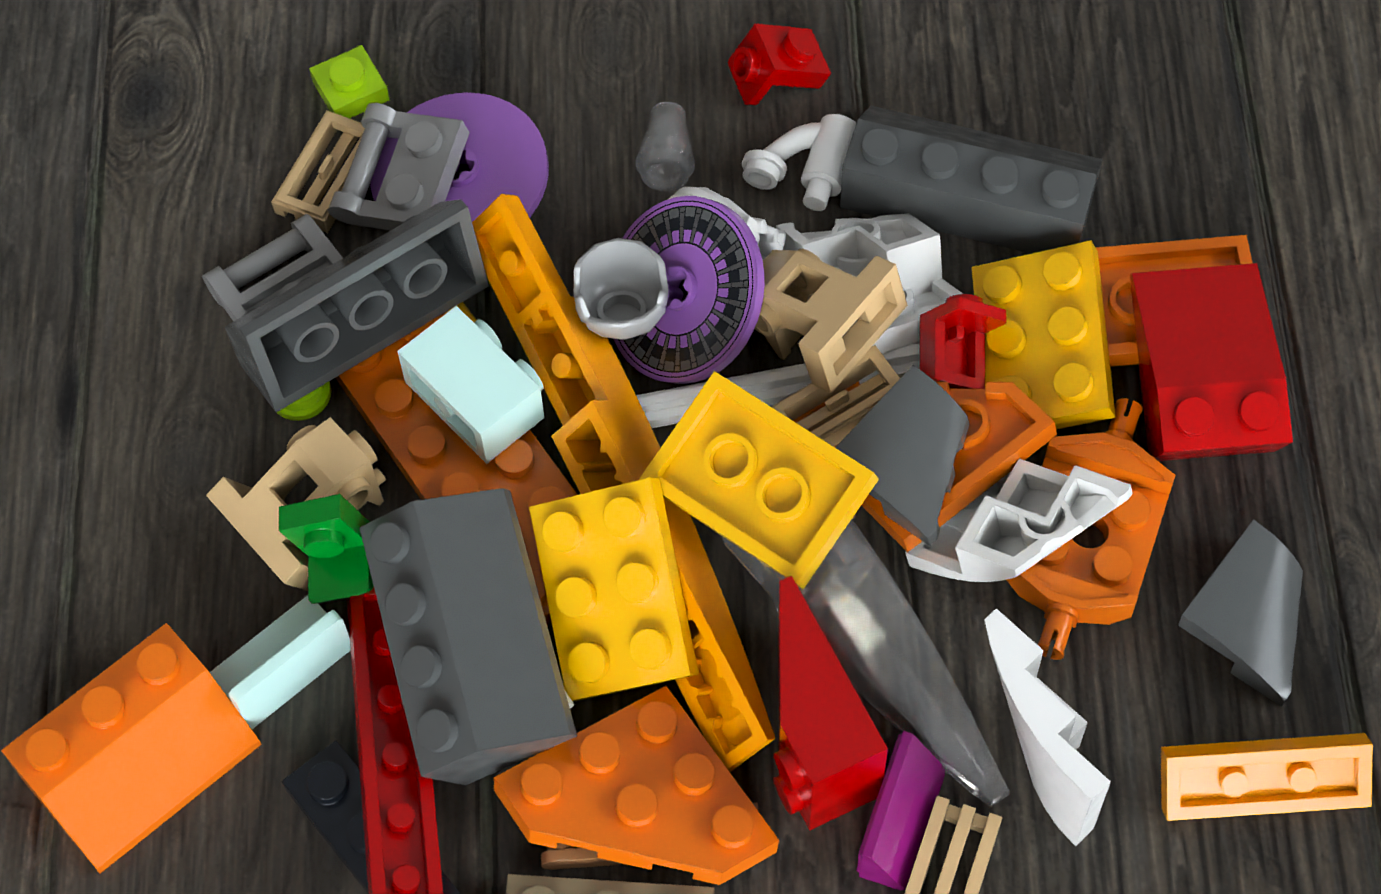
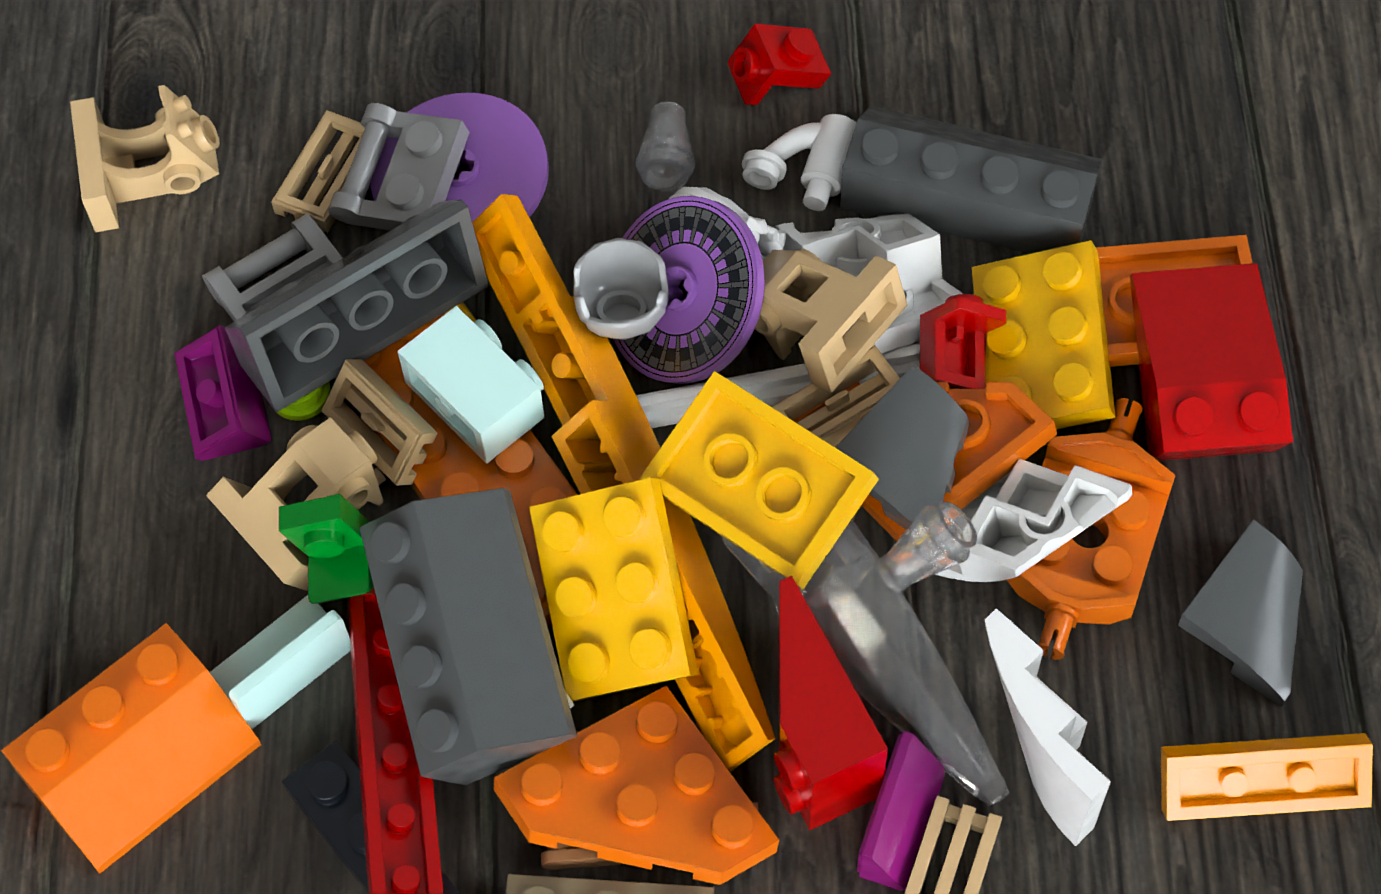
(109, 155): none -> tan tile
(220, 398): none -> magenta slope
(349, 83): lime plate -> none
(383, 412): none -> tan tile
(931, 544): none -> clear cone

